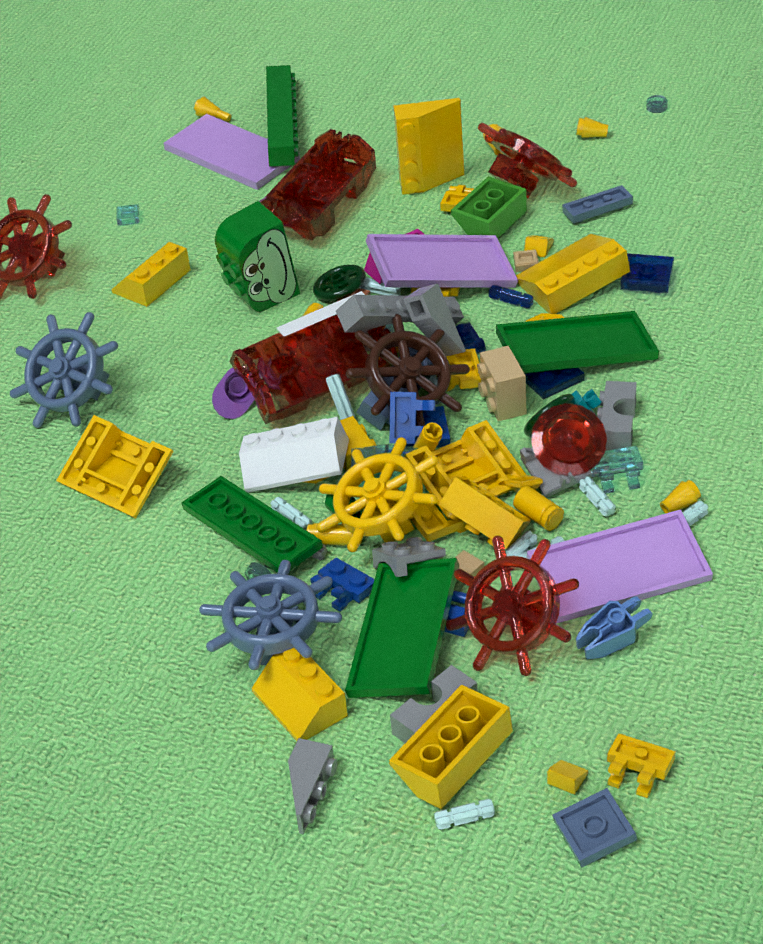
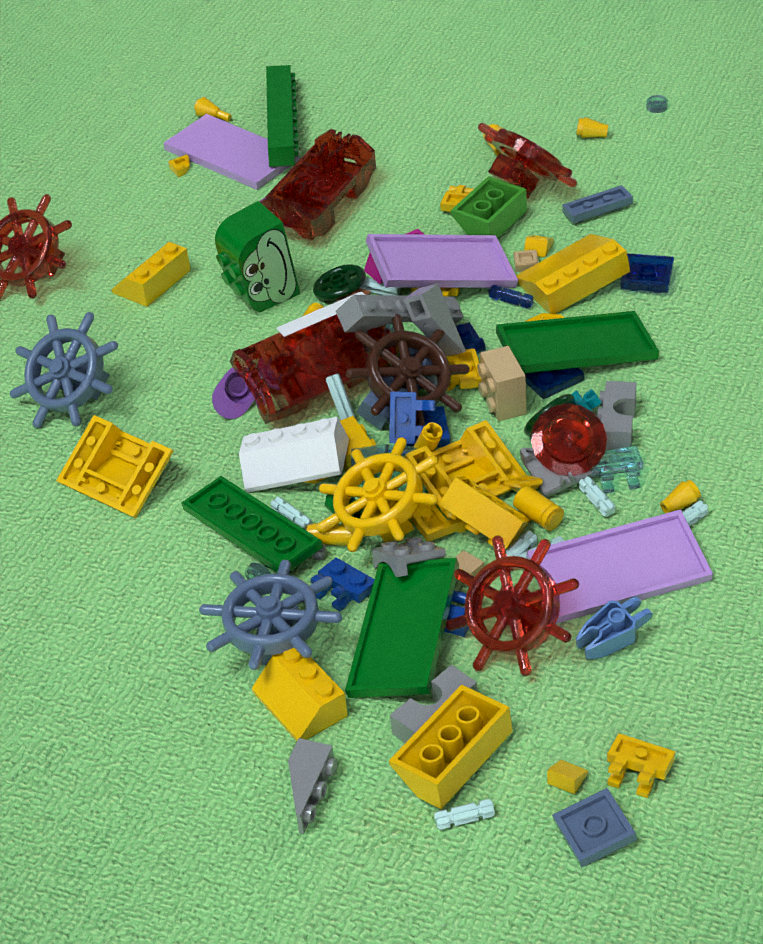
(128, 214): clear light blue tile -> none
(180, 165): none -> yellow tile
(428, 144): yellow slope -> none

